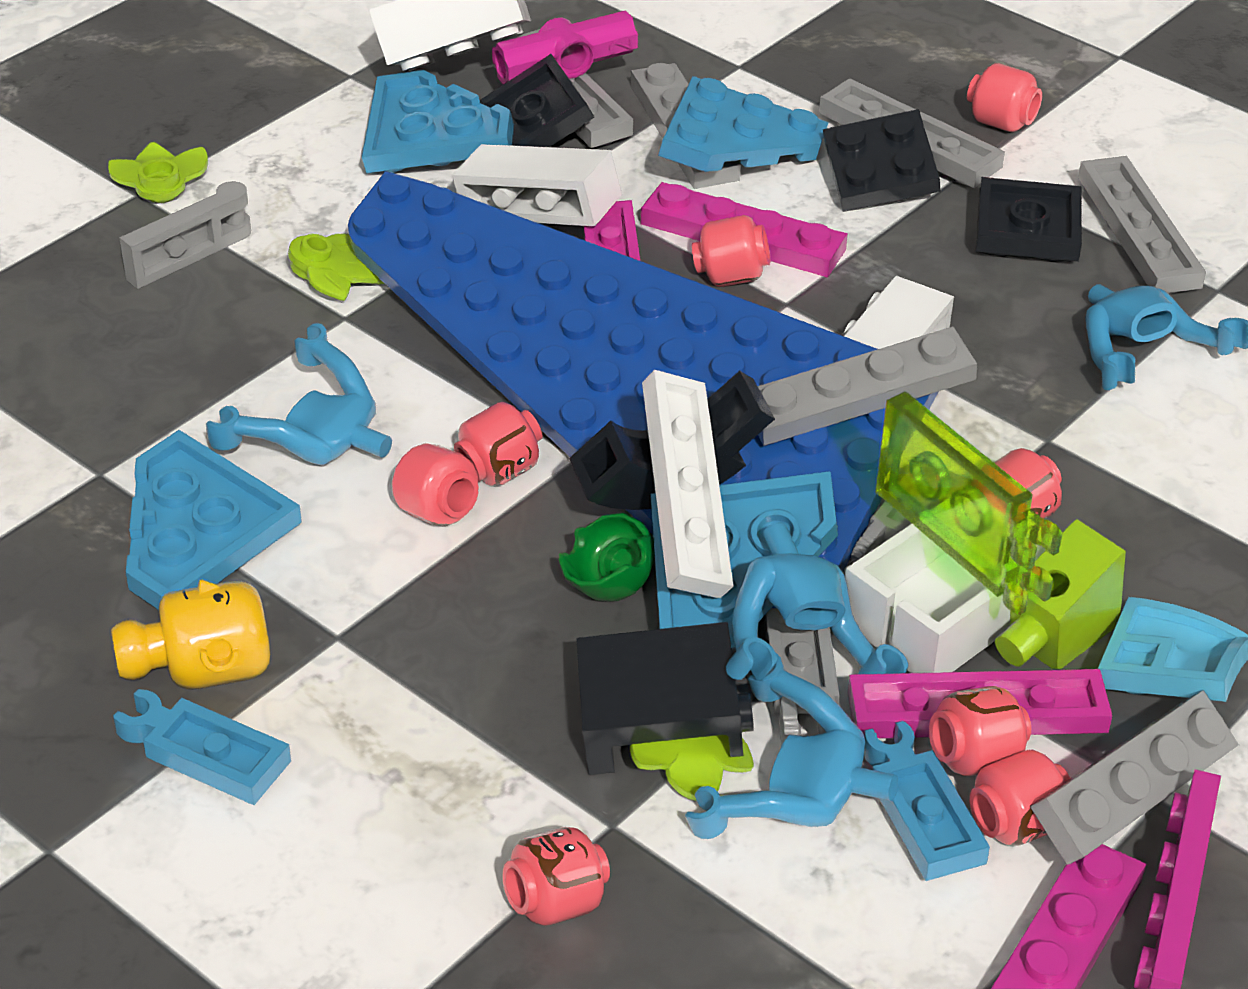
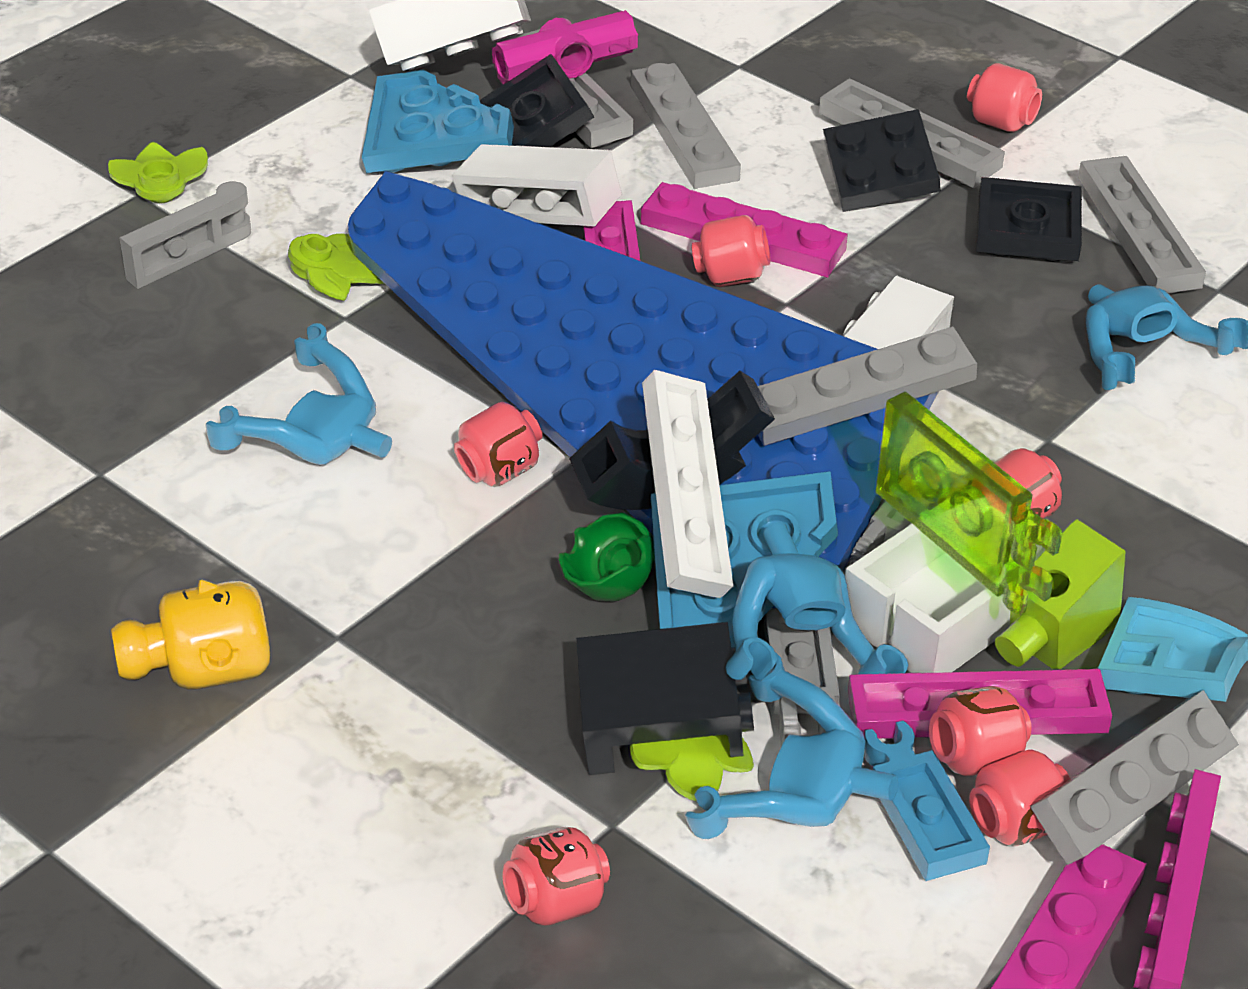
(197, 518): dark azure plate -> none
(205, 745): dark azure plate -> none
(435, 484): coral head -> none
(727, 125): dark azure plate -> none

